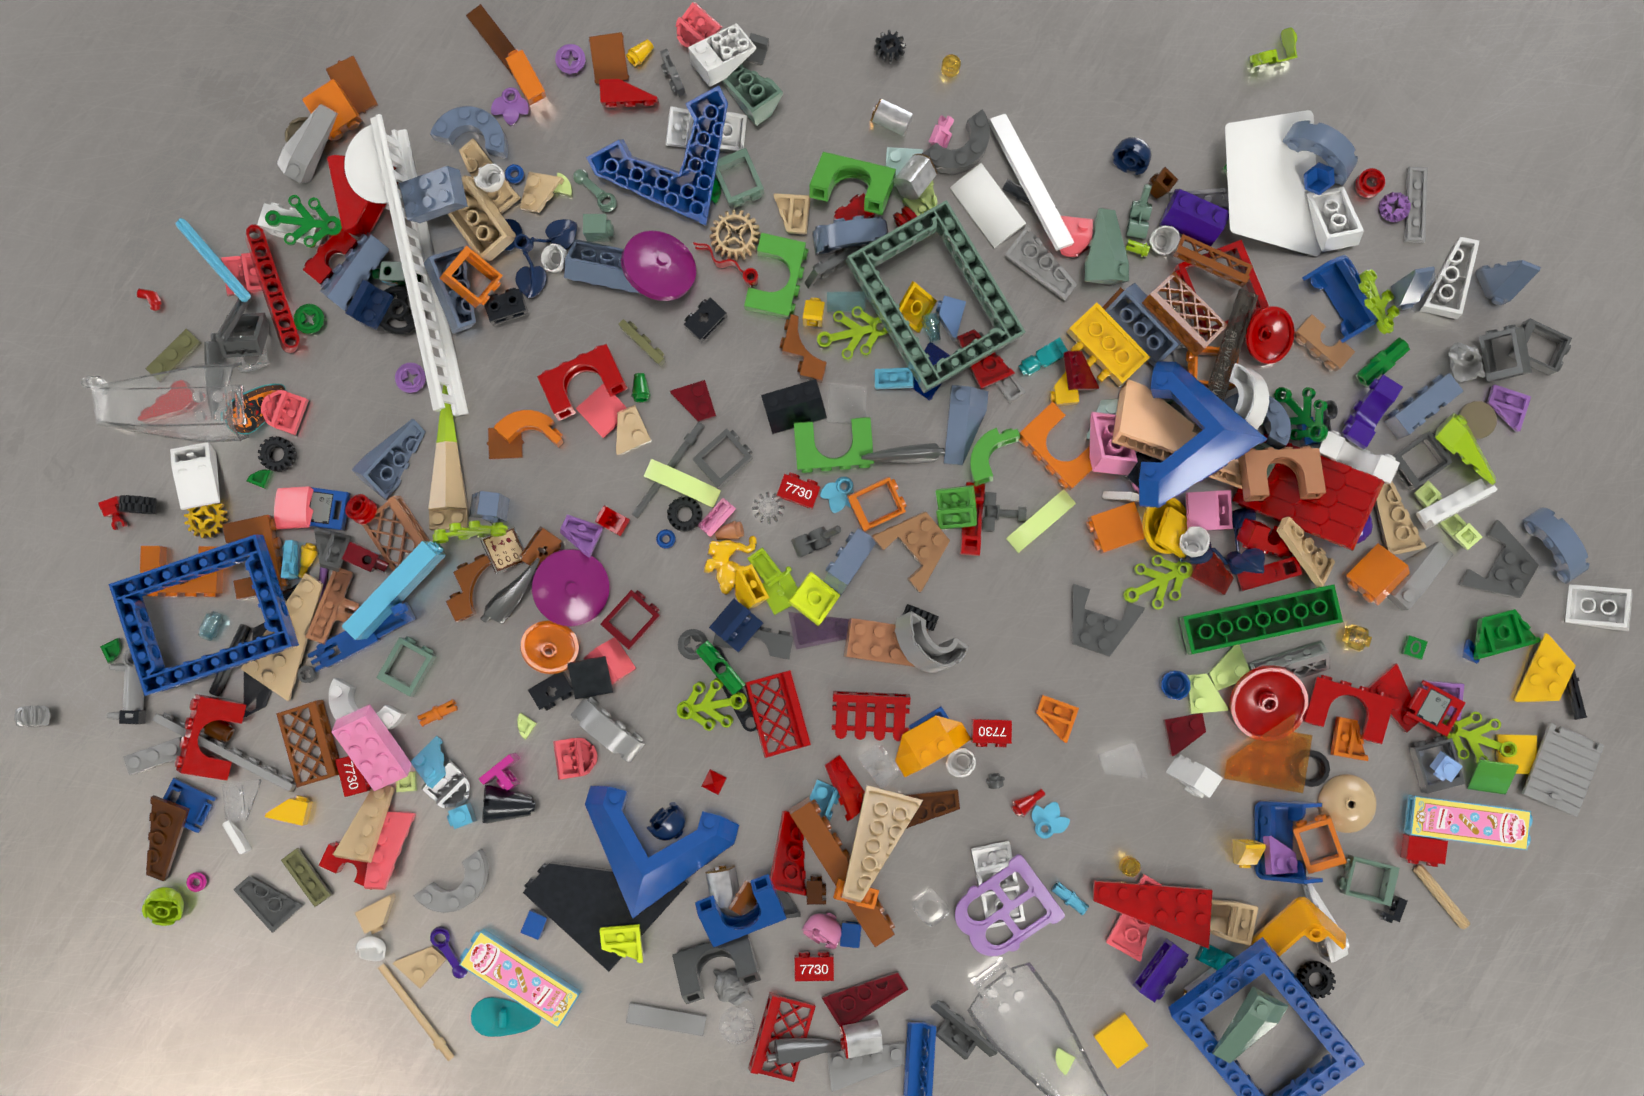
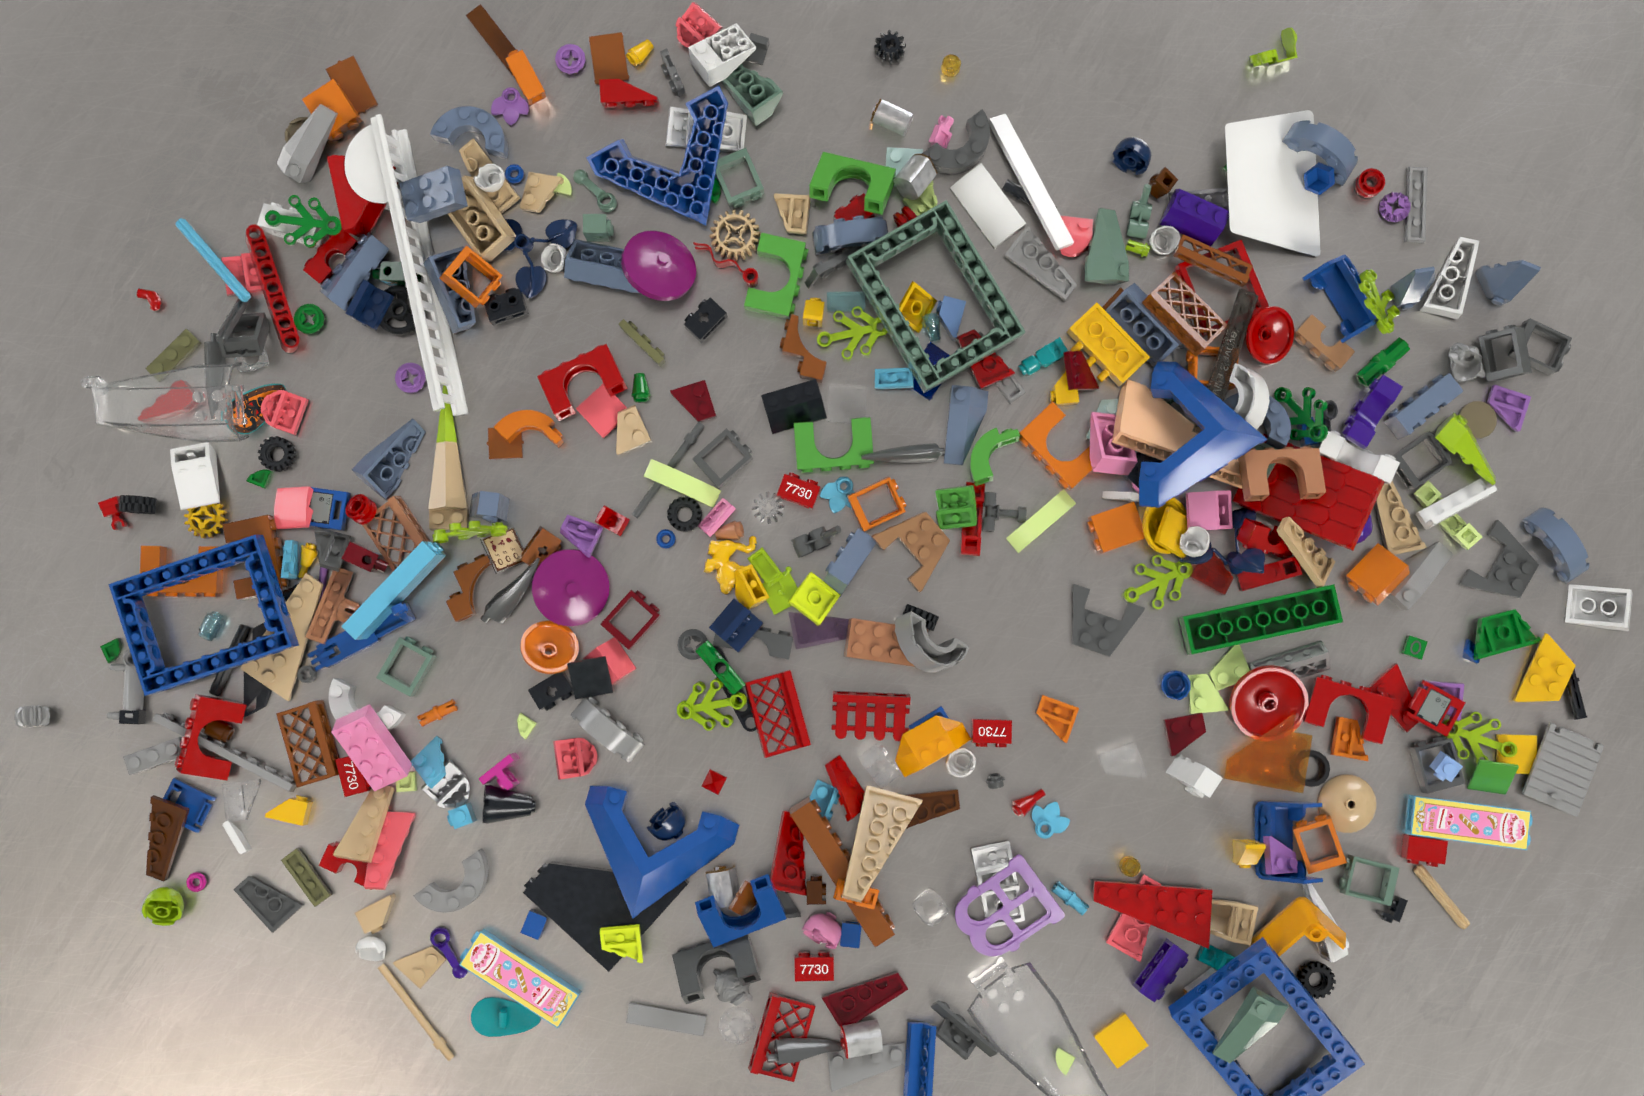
(1334, 219): white slope -> none
(1356, 638): clear yellow head -> none

